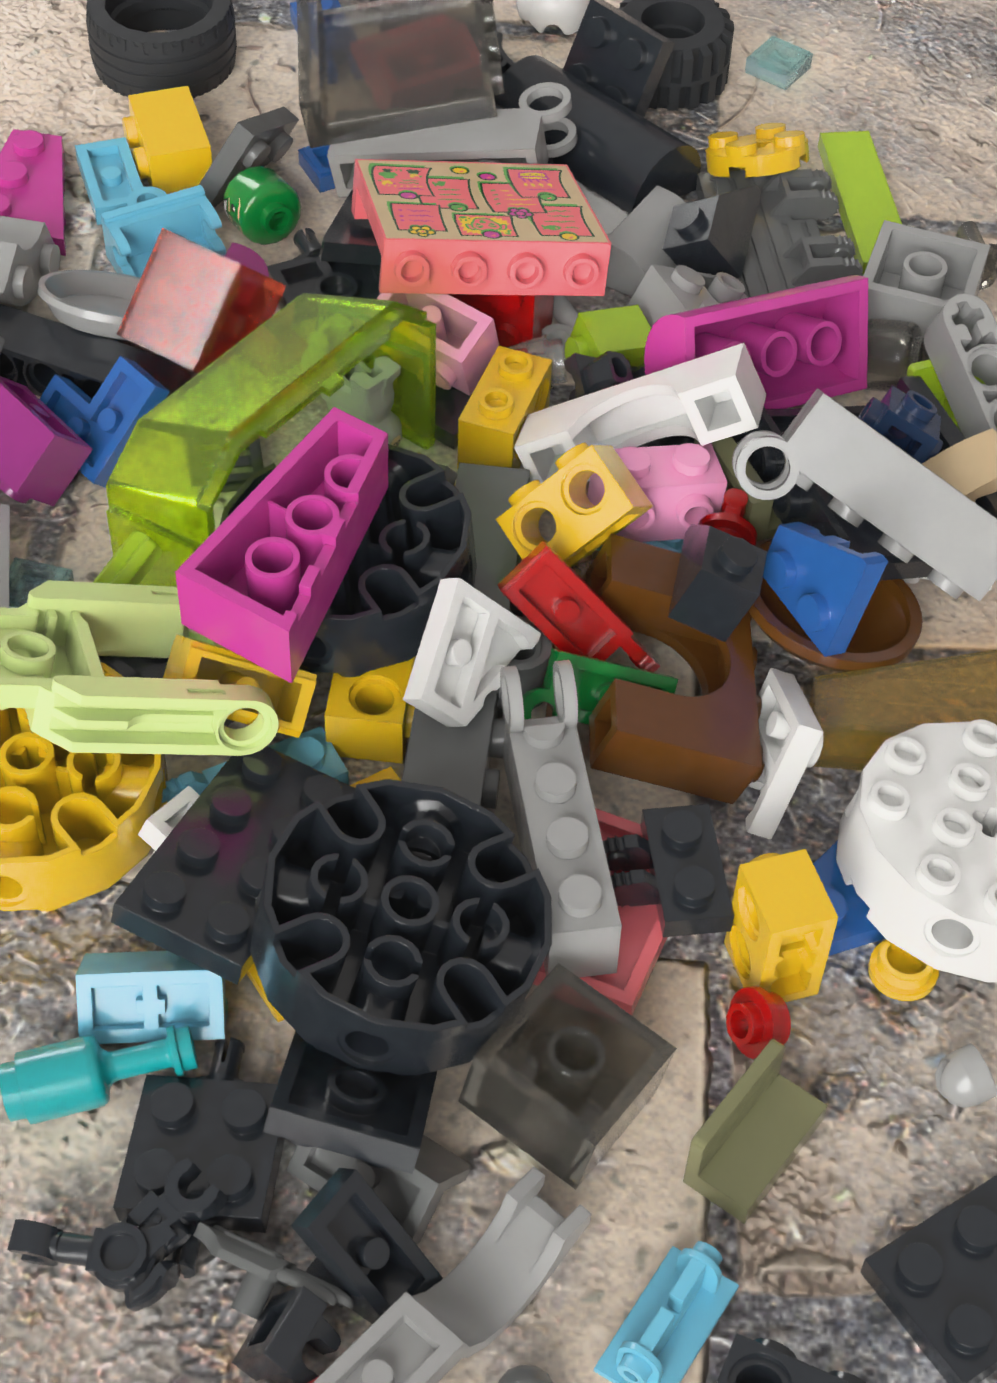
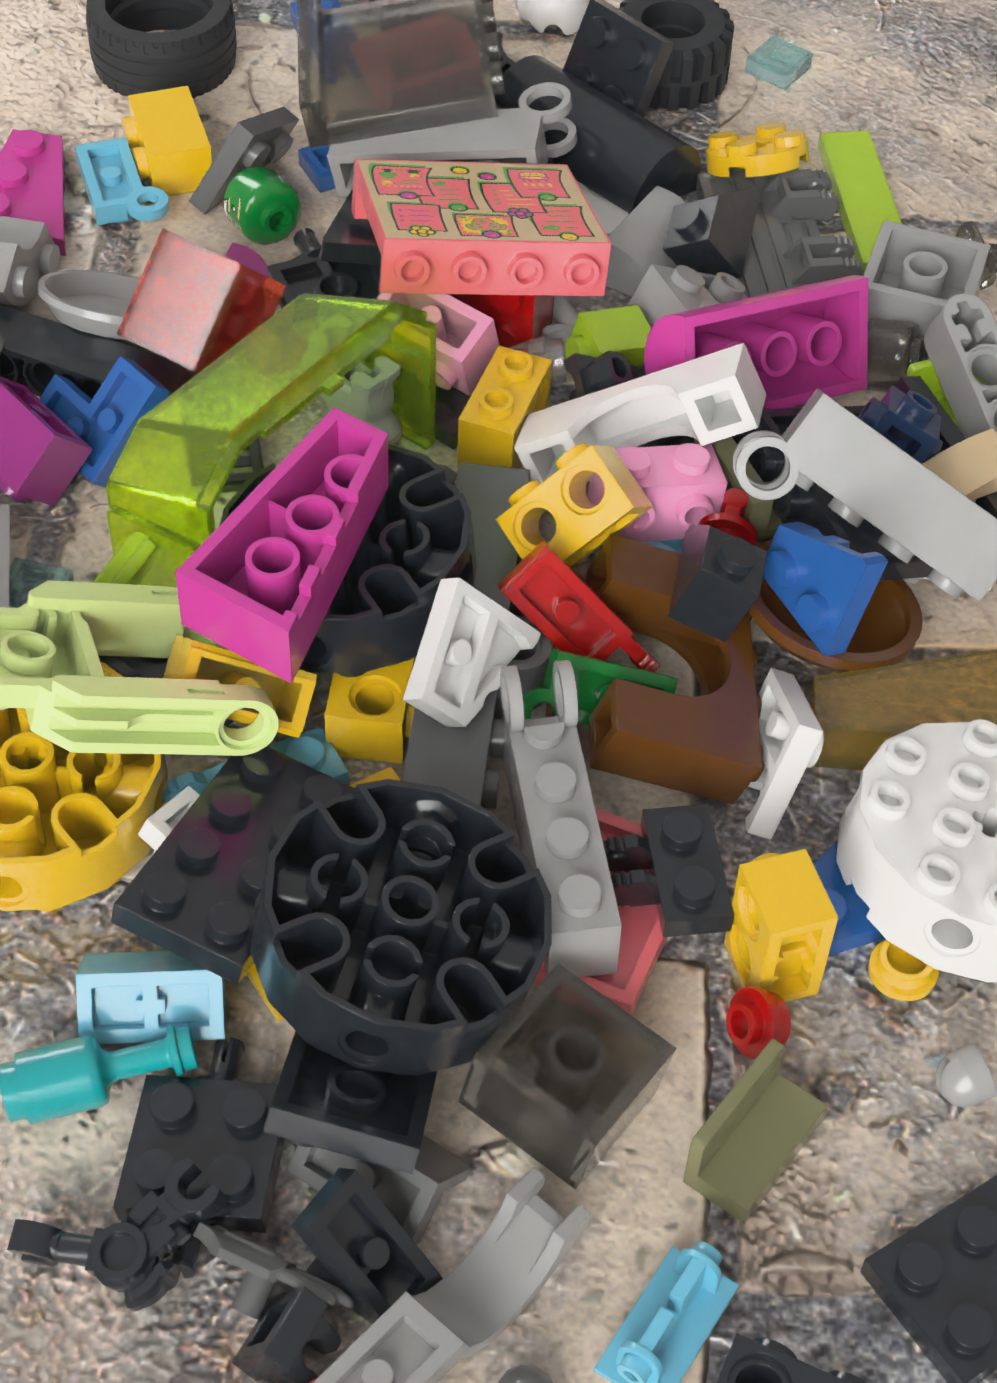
(134, 229): medium azure hinge -> none

